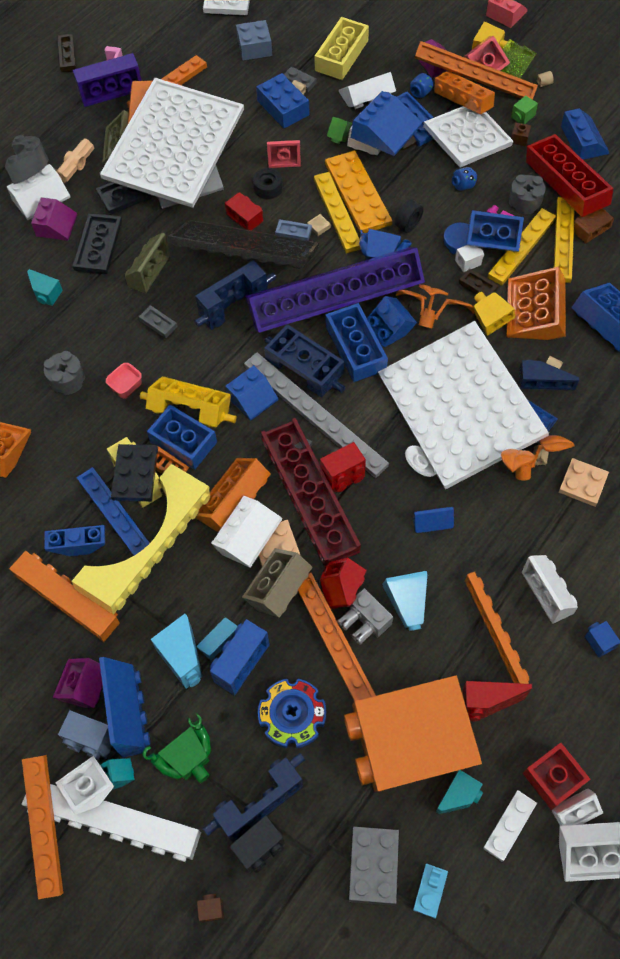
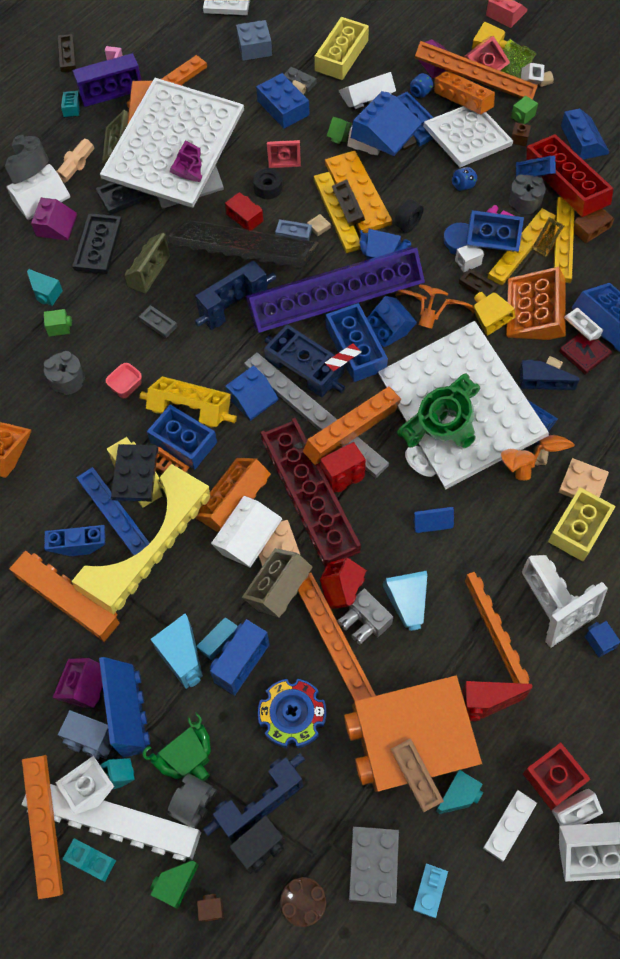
(57, 322): none -> bright green brick
(70, 103): none -> teal slope
(89, 860): none -> teal slope
(173, 883): none -> green slope
(188, 162): none -> magenta slope
(190, 801): none -> dark grey brick
(303, 902): none -> reddish brown dish
(343, 357): none -> sticker
(348, 203): none -> dark brown plate
(351, 425): none -> orange brick
(416, 775): none -> medium nougat tile
(436, 407): none -> green piece
(533, 73): none -> white brick
(537, 166): none -> blue plate
(548, 236): none -> clear yellow slope
(576, 614): none -> white plate
(581, 524): none -> light yellow brick
(584, 324): none -> white slope
(585, 353): none -> dark red tile

